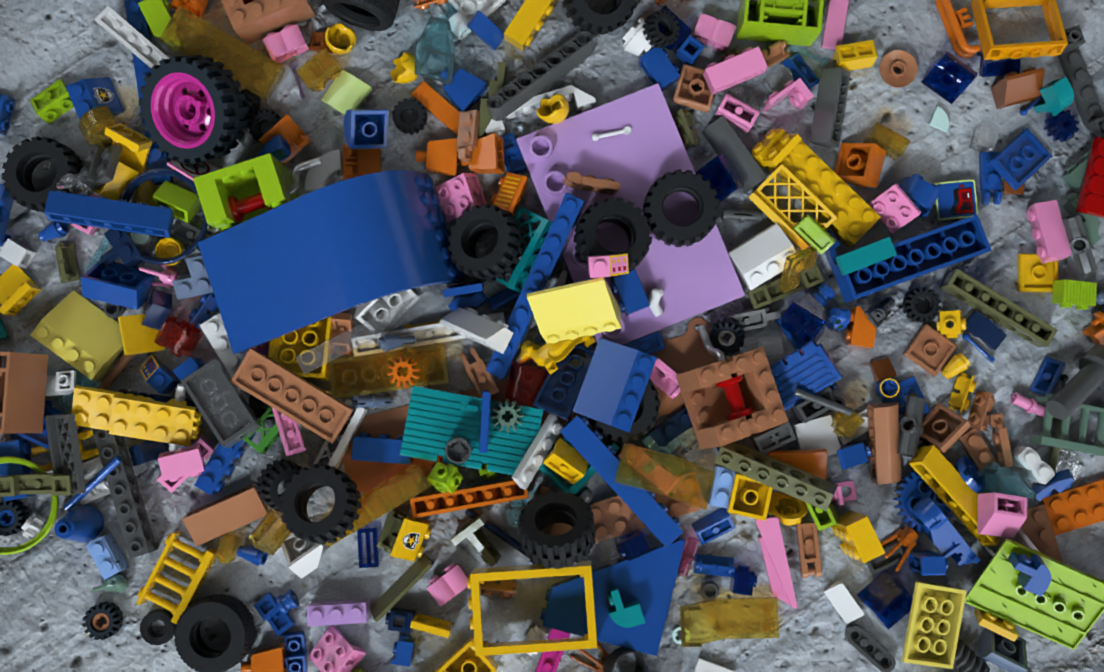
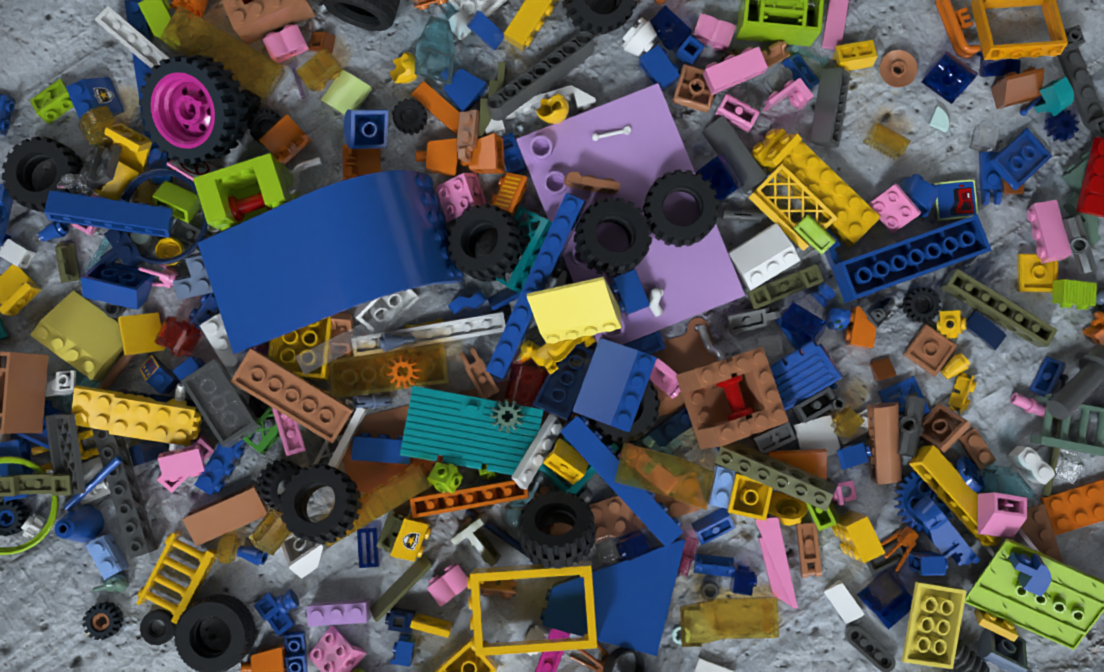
(157, 309): dark blue slope -> none
(277, 147): blue rock -> none
(318, 175): white tile -> none
(340, 38): yellow hair -> none
(458, 449): dark grey wheel -> none
(463, 288): blue tile -> none
(479, 328): white slope -> none
(484, 421): blue tile -> none
(607, 265): bright pink slope -> none
(624, 615): teal brick -> none
(668, 24): black tyre -> none
(683, 121): olive hinge -> none
(718, 331): black bush -> none
(794, 265): clear yellow plate -> none
(823, 402): dark grey bar -> none
(860, 164): orange slope -> none
(866, 256): teal tile -> none
(887, 388): blue wheel -> none
(966, 336): blue hinge -> none
(981, 405): nougat hinge -> none
(1001, 440): nougat hinge -> none
(1061, 481): blue slope -> none

